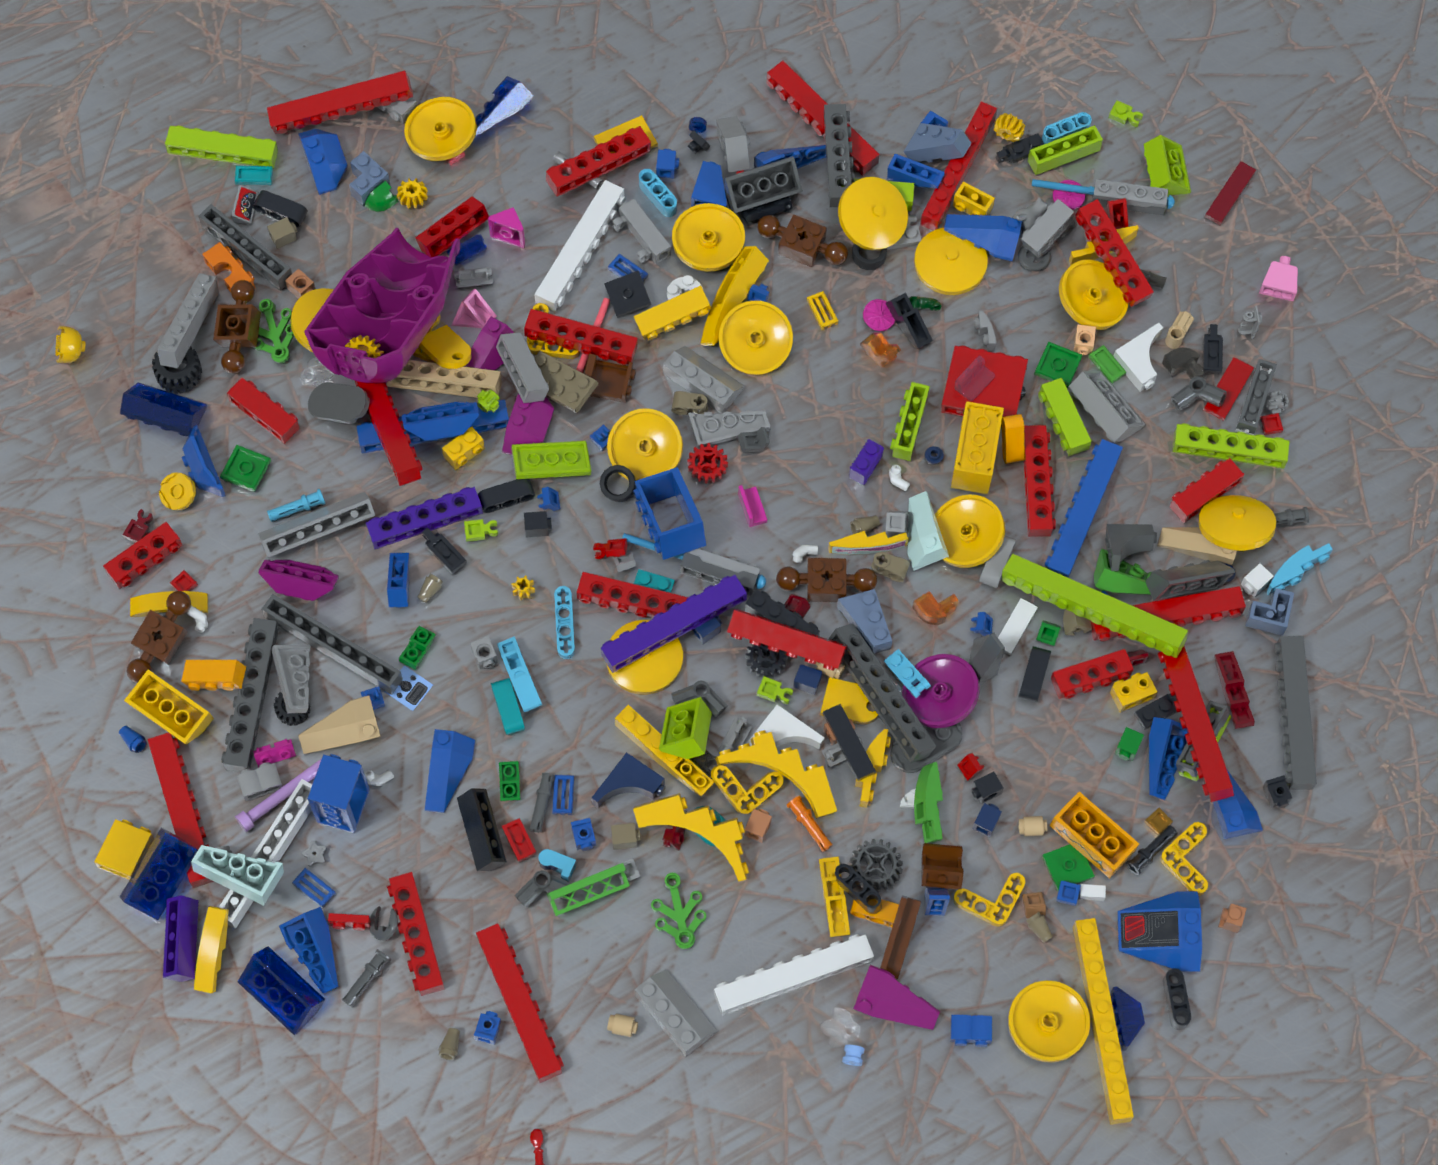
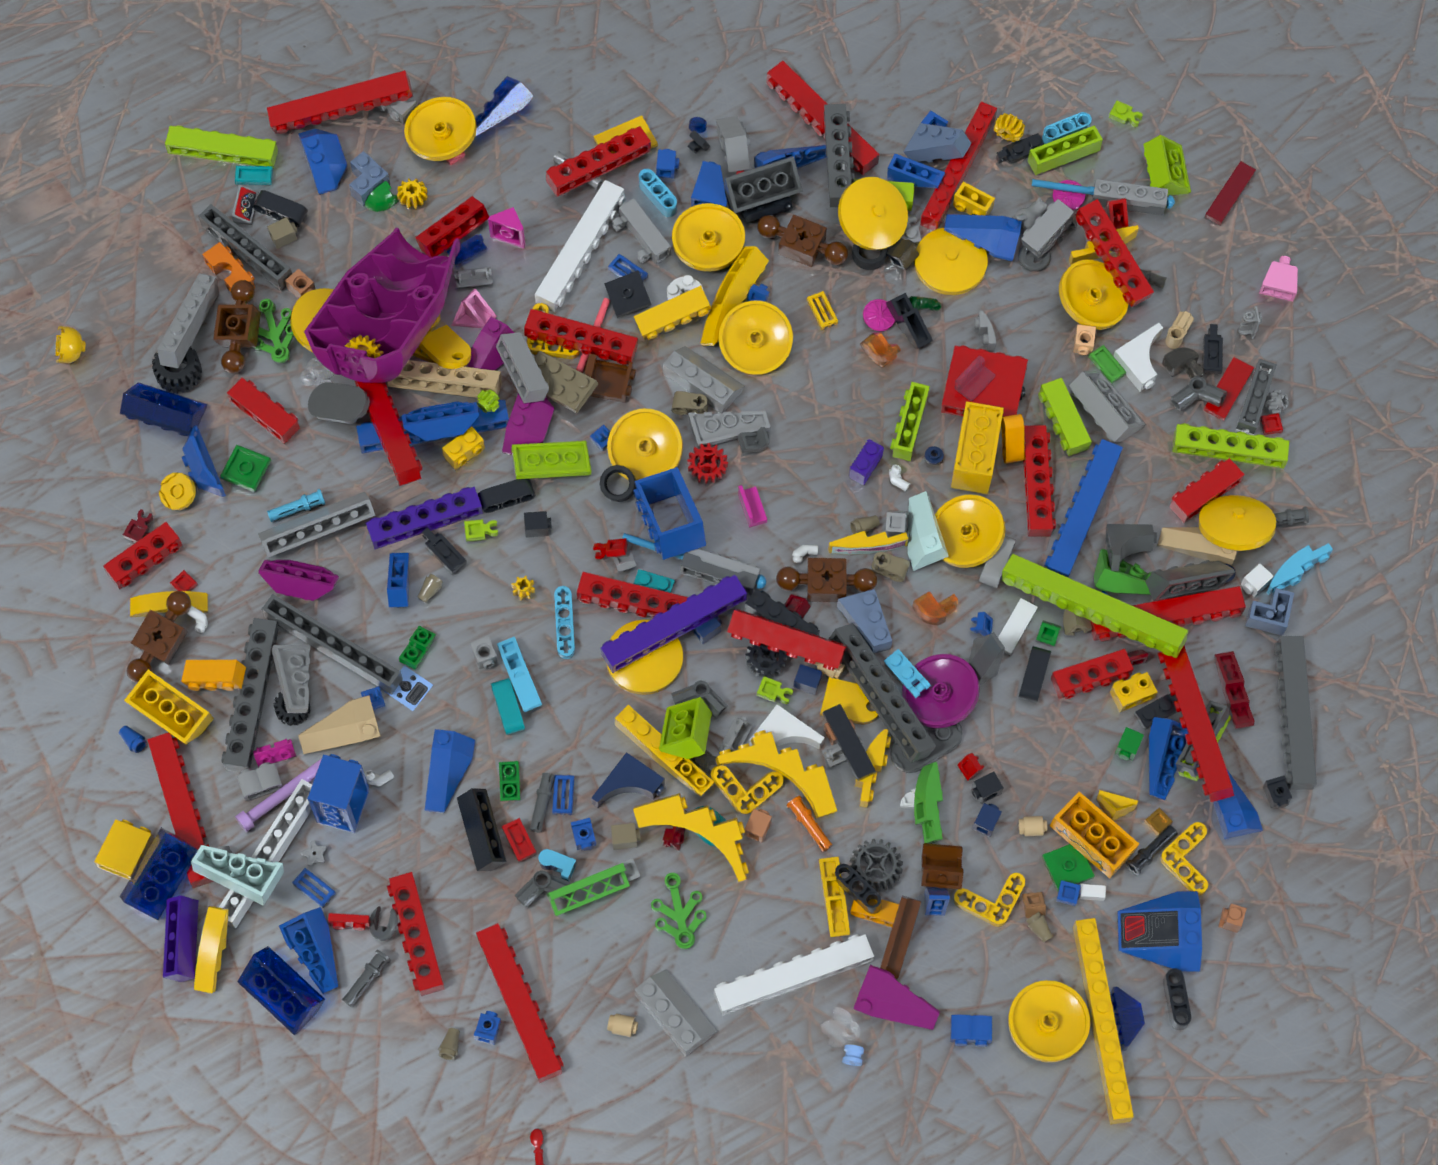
(550, 499): blue tile -> none
(902, 253): none -> black brick
(1058, 363): green plate -> none
(1115, 805): none -> yellow slope

